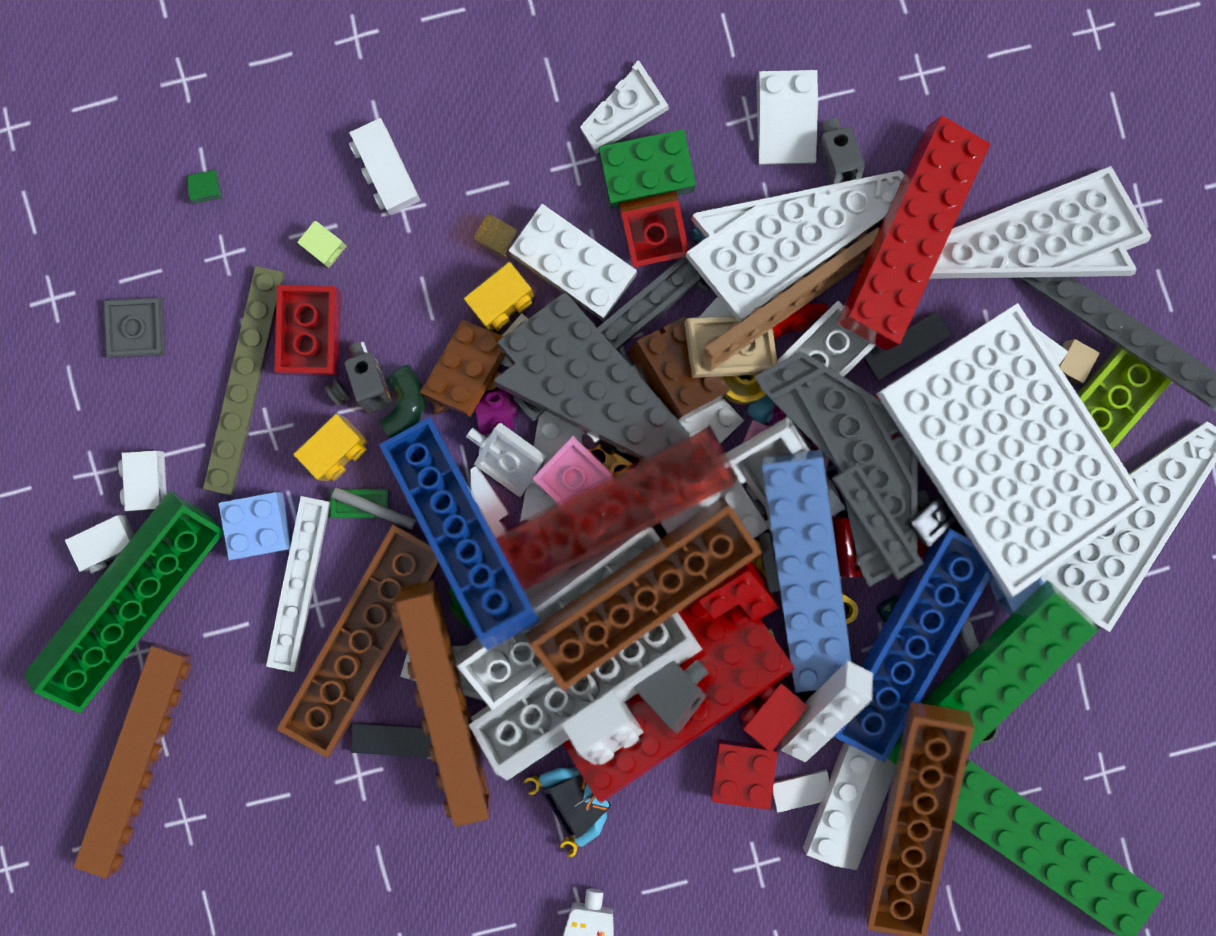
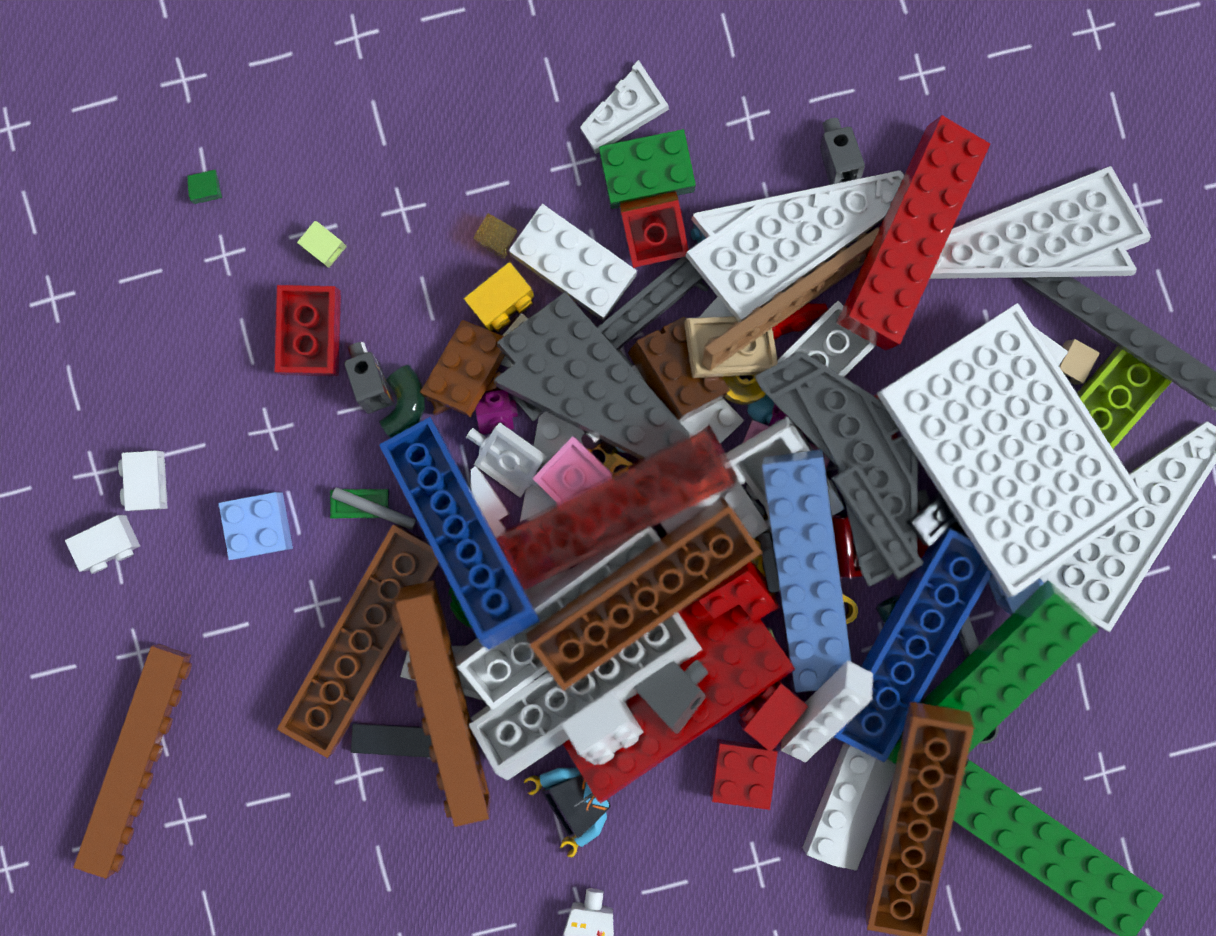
(123, 603): green brick -> none
(134, 327): dark grey tile -> none
(243, 381): olive plate -> none
(298, 584): white plate -> none
(332, 449): yellow brick -> none
(337, 392): dark grey bush -> none
(383, 167): white brick -> none
(787, 117): white slope -> none
(800, 790): white tile -> none
(914, 343): black tile -> none

